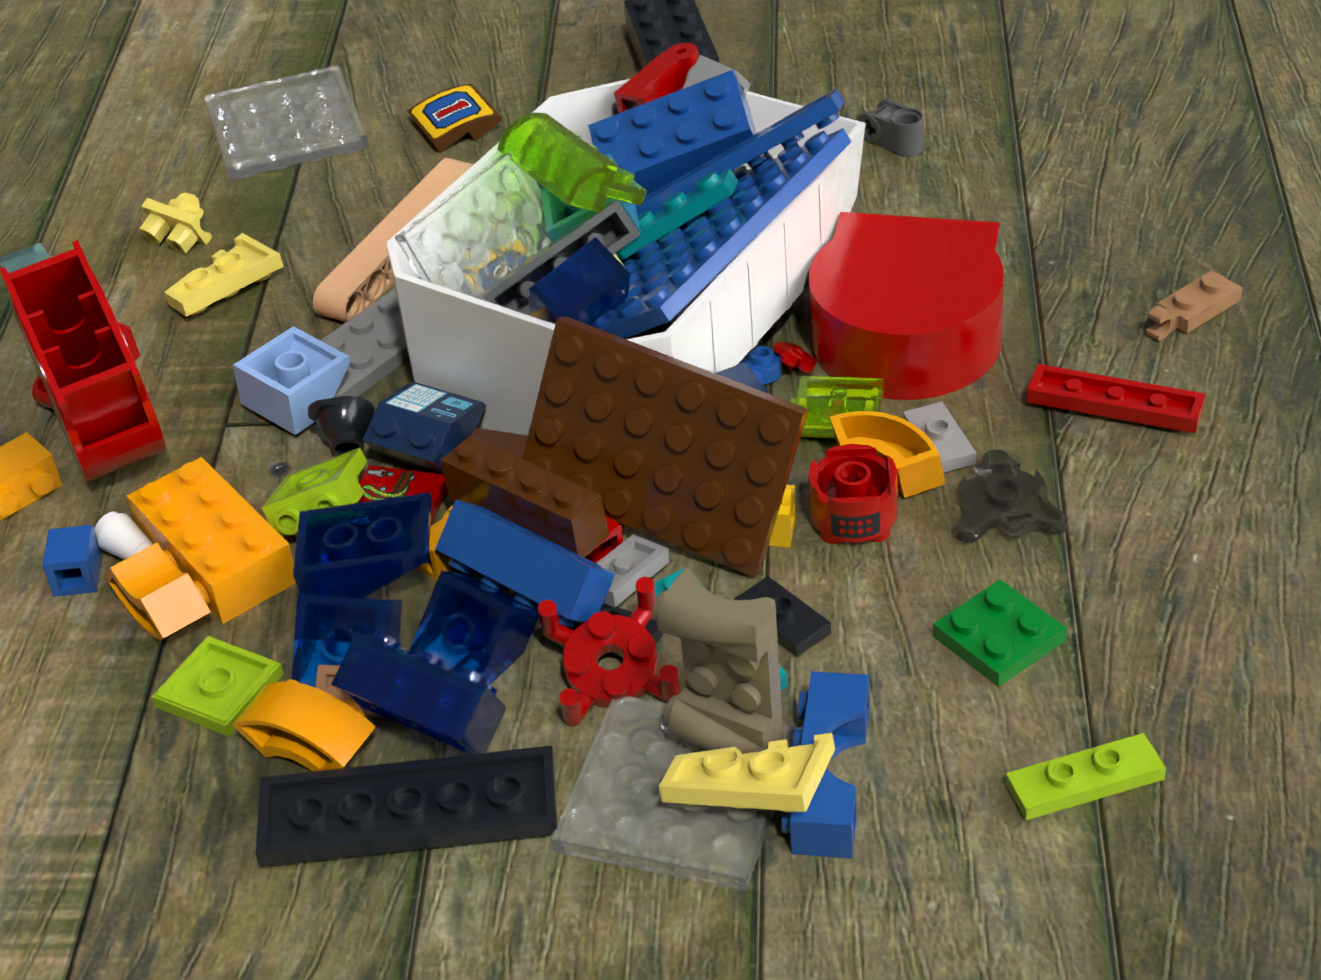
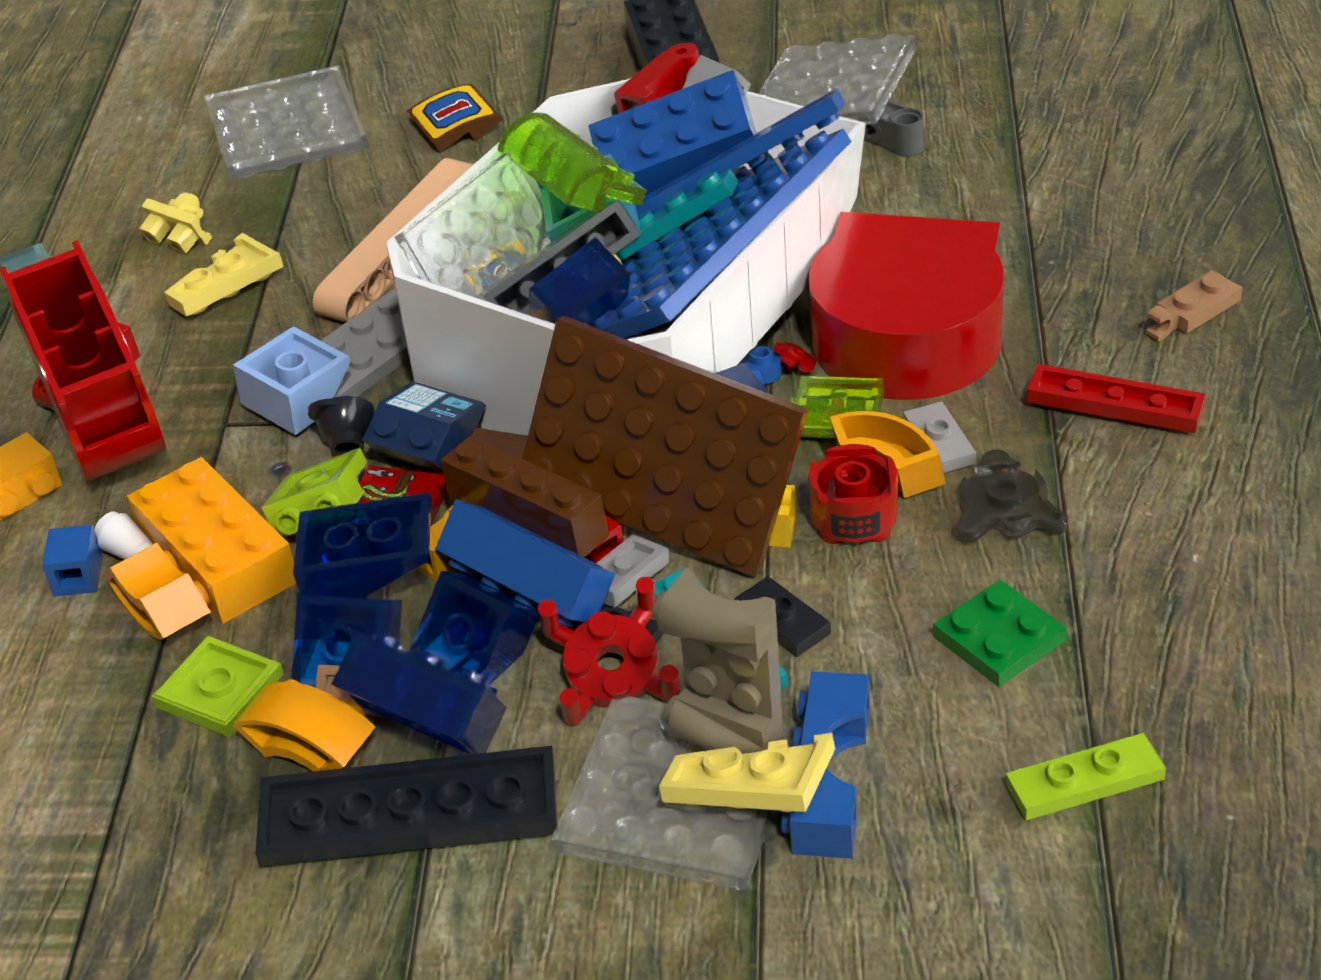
(859, 69): none -> clear plate

